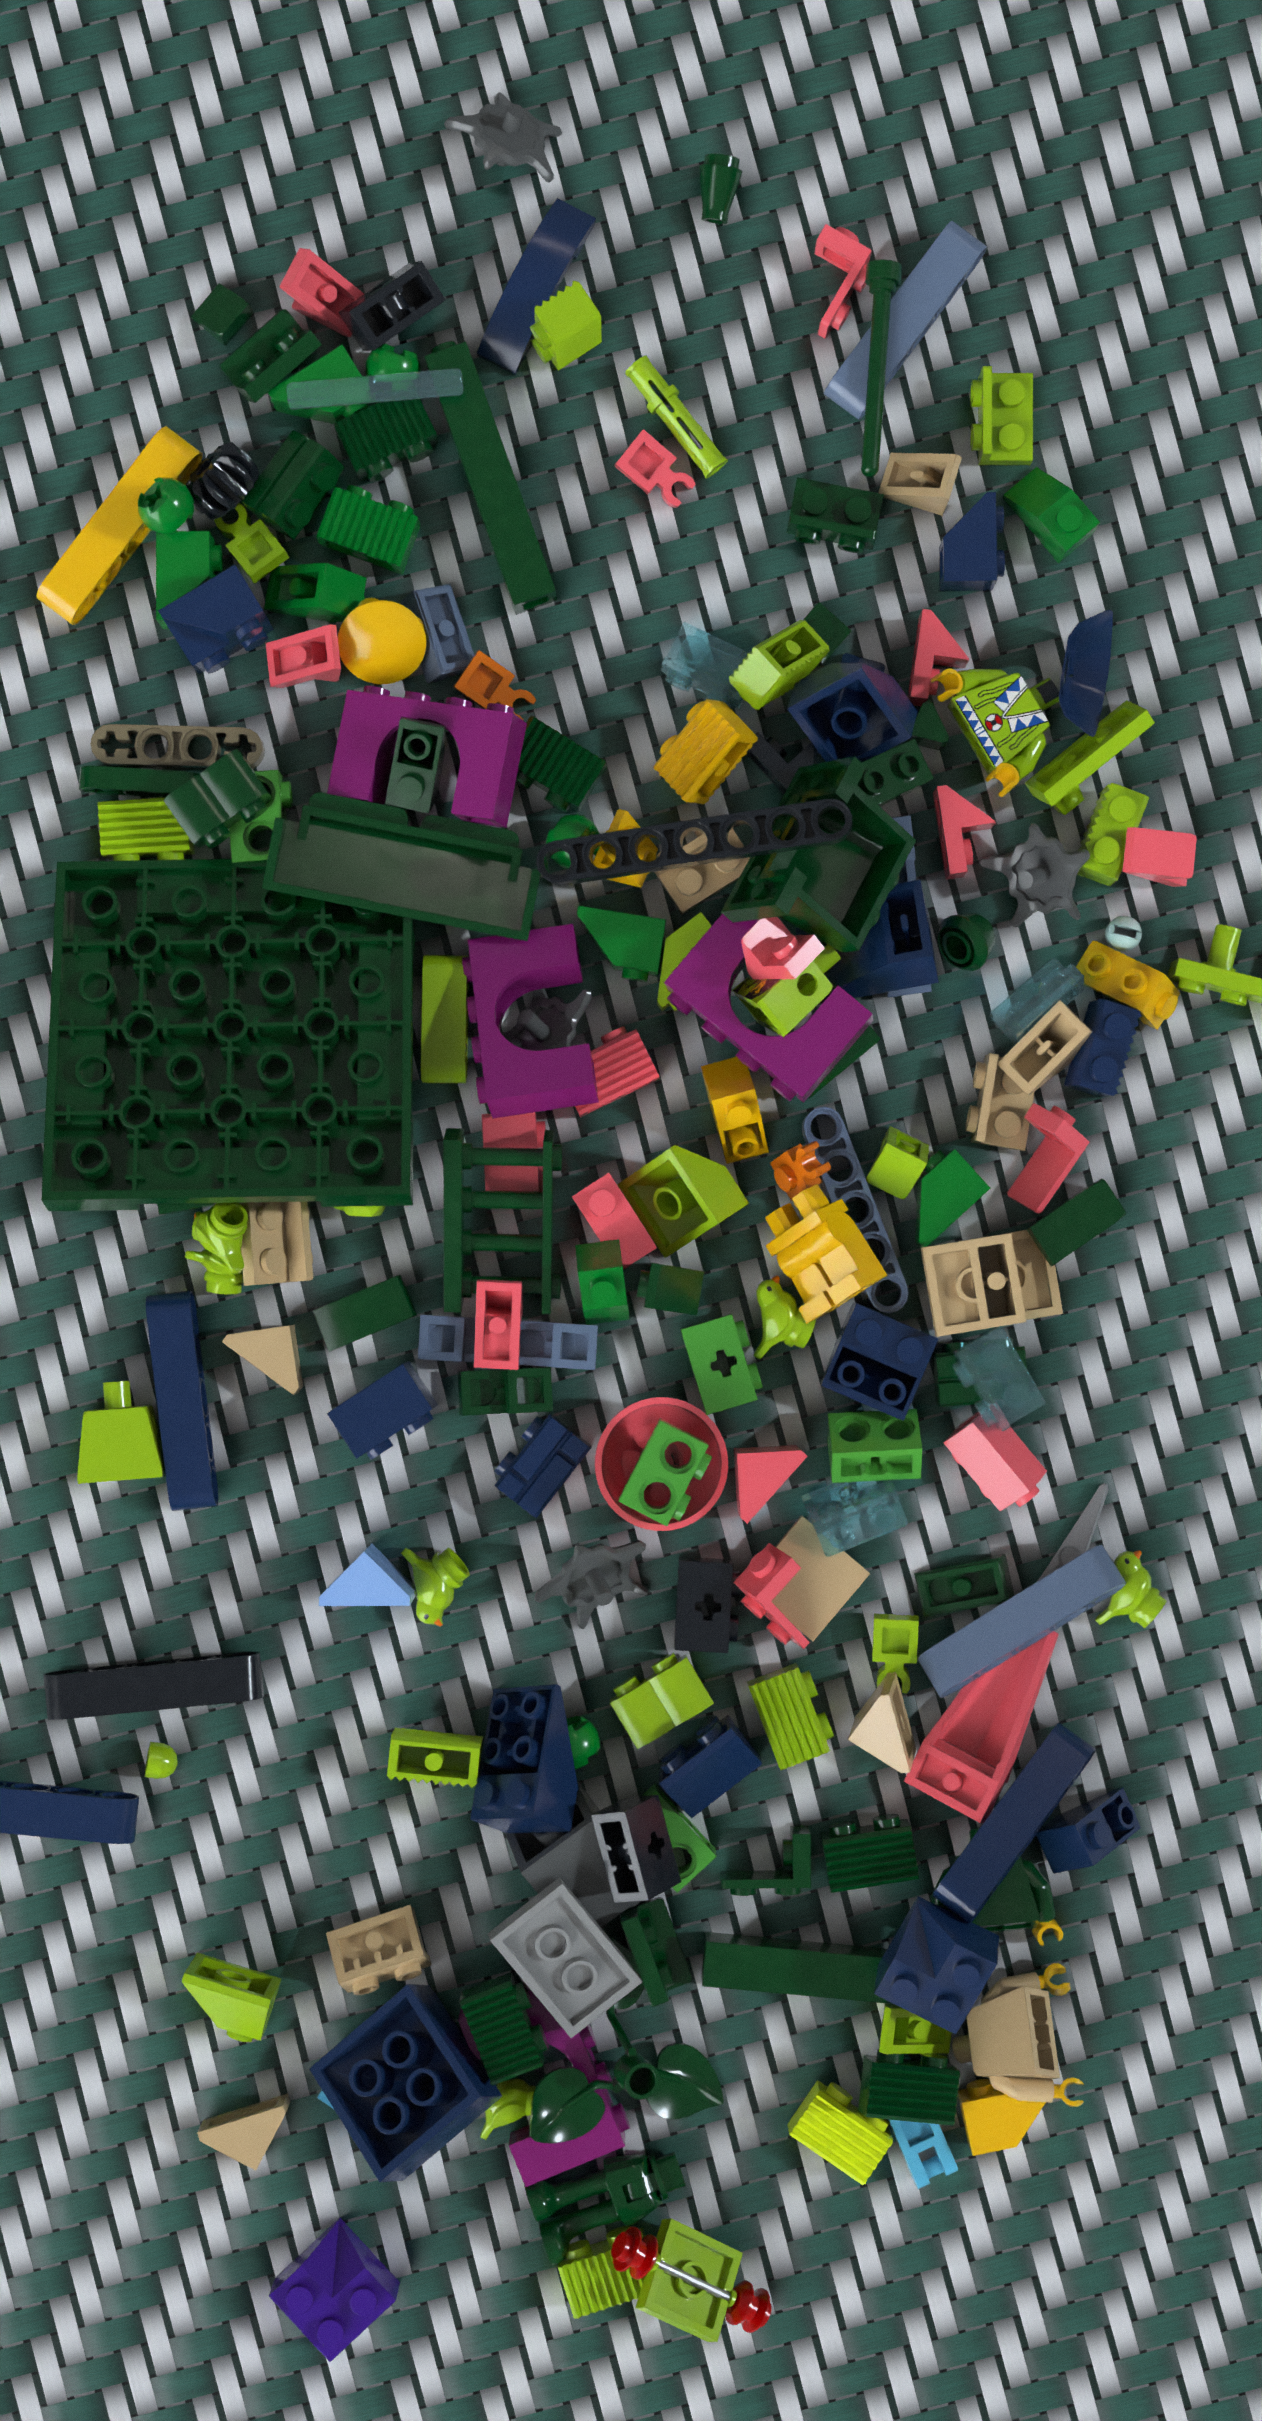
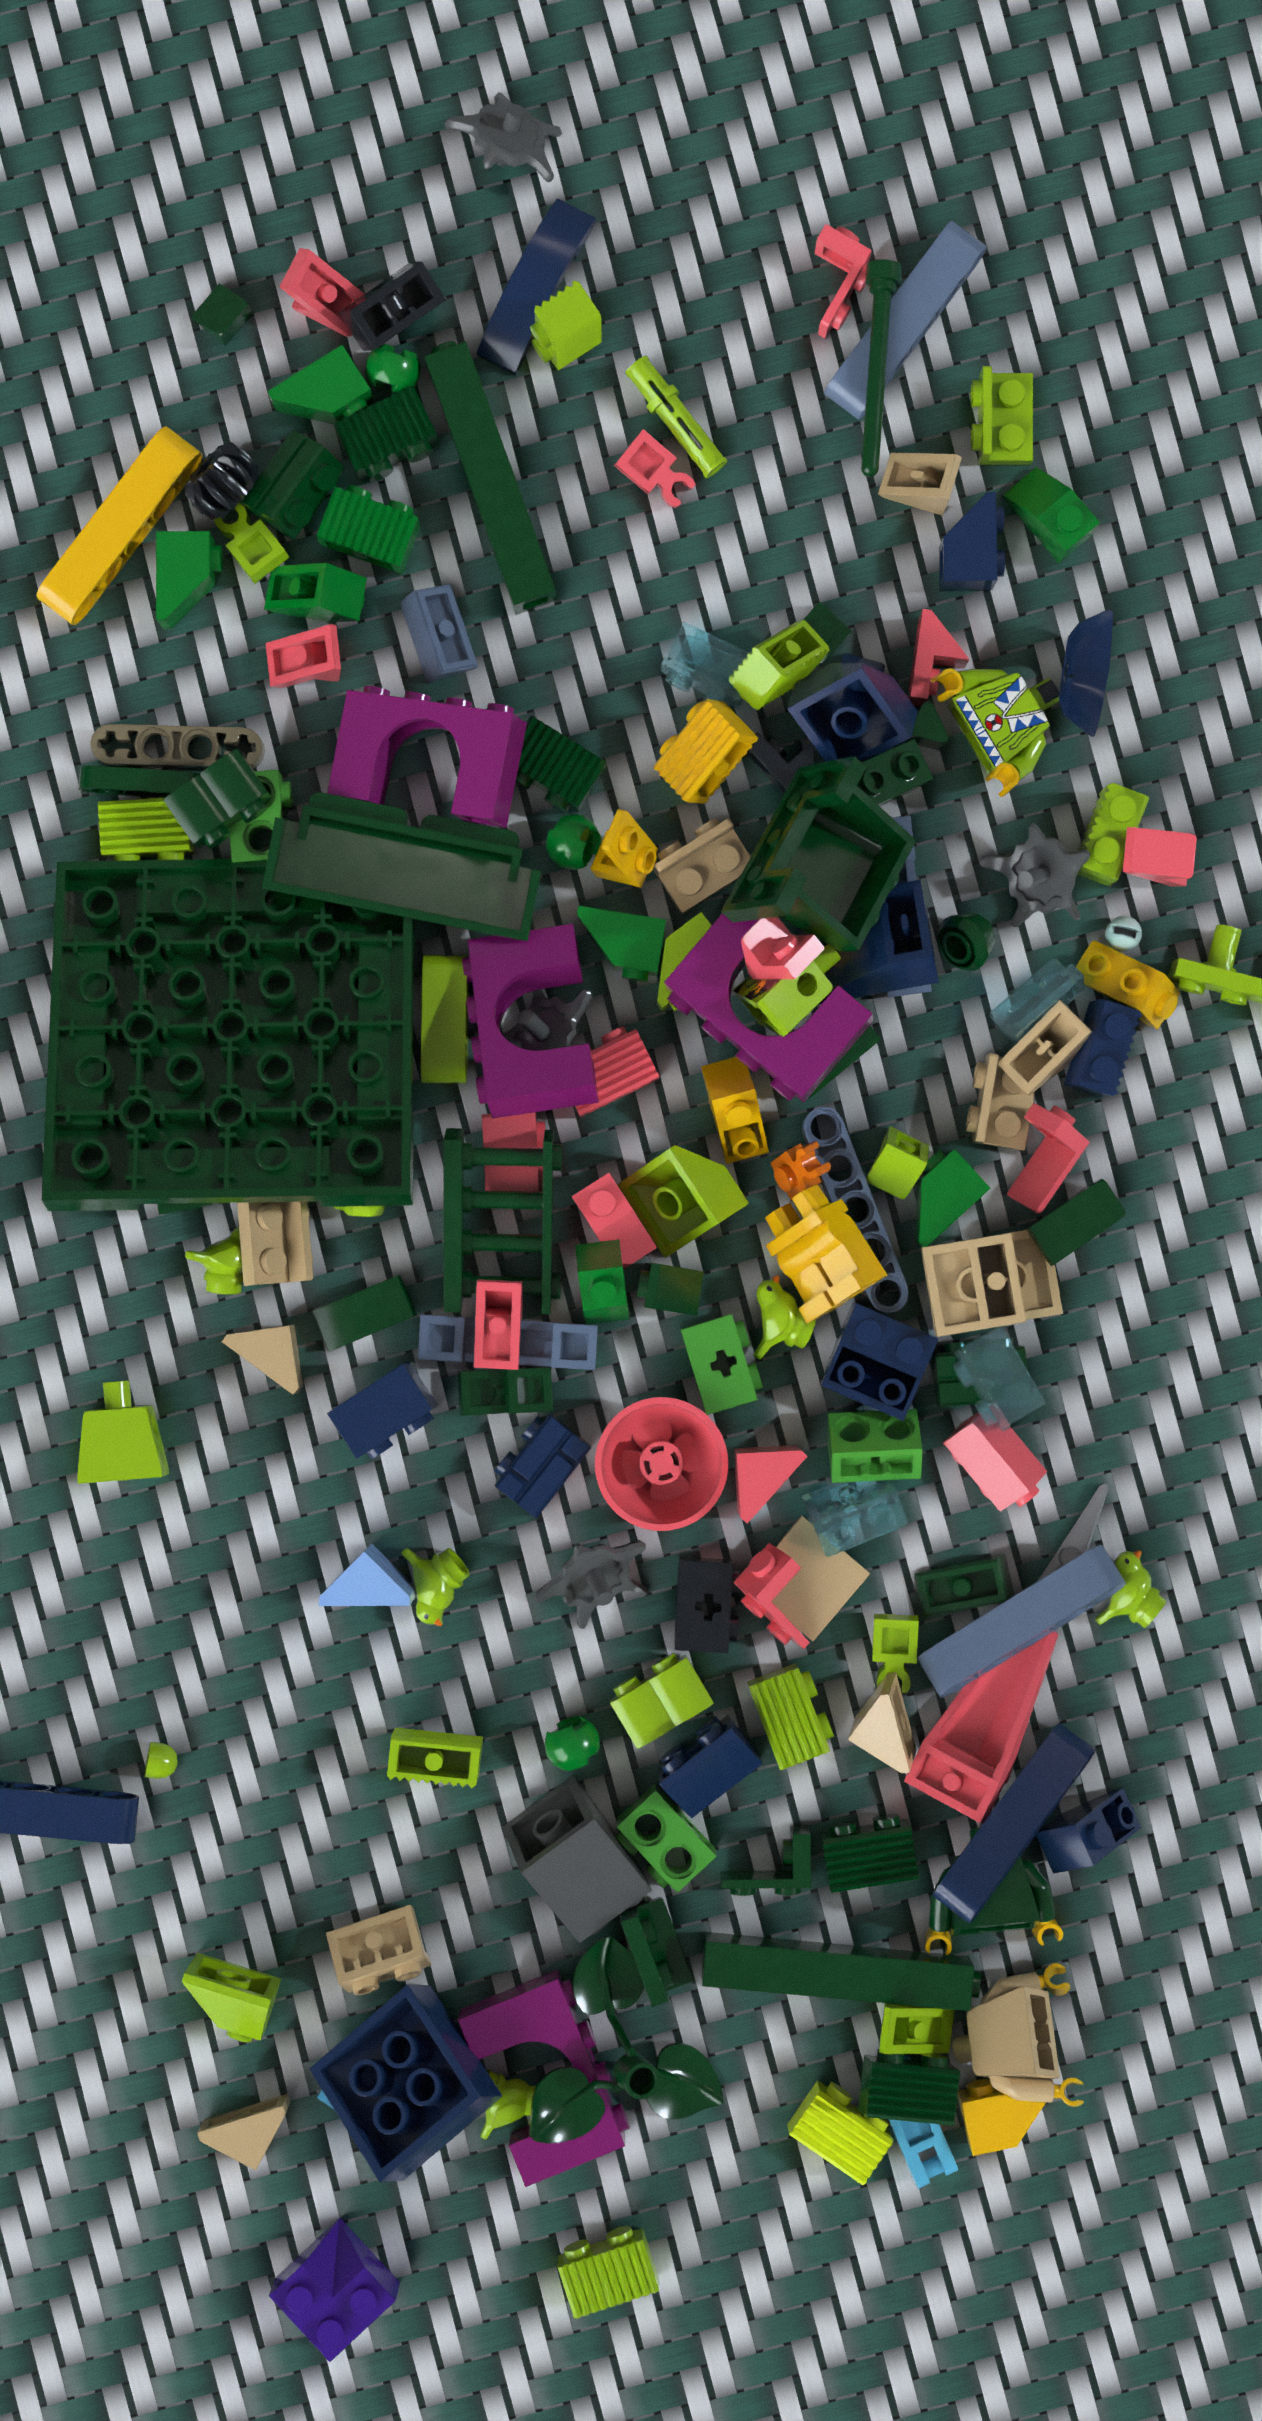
(153, 1685): black beam -> none
(165, 505): green piece -> none
(182, 1400): dark blue beam -> none
(217, 621): dark blue slope -> none
(222, 1232): lime animal -> none
(268, 356): dark green bracket -> none
(375, 388): clear light blue axle -> none
(381, 641): yellow dish -> none
(416, 765): dark green slope -> none
(489, 682): orange plate -> none
(503, 2028): dark green brick -> none
(526, 1763): dark blue slope -> none
(565, 1957): light grey plate -> none
(633, 2189): dark green piece -> none
(636, 1848): black brick -> none
(654, 1468): bright green brick -> none
(672, 835): black beam -> none
(690, 2280): lime plate -> none
(719, 183): dark green cone -> none
(834, 515): dark green bracket -> none
(937, 1965): dark blue slope -> none
(955, 817): coral slope -> none
(1060, 779): lime hinge -> none

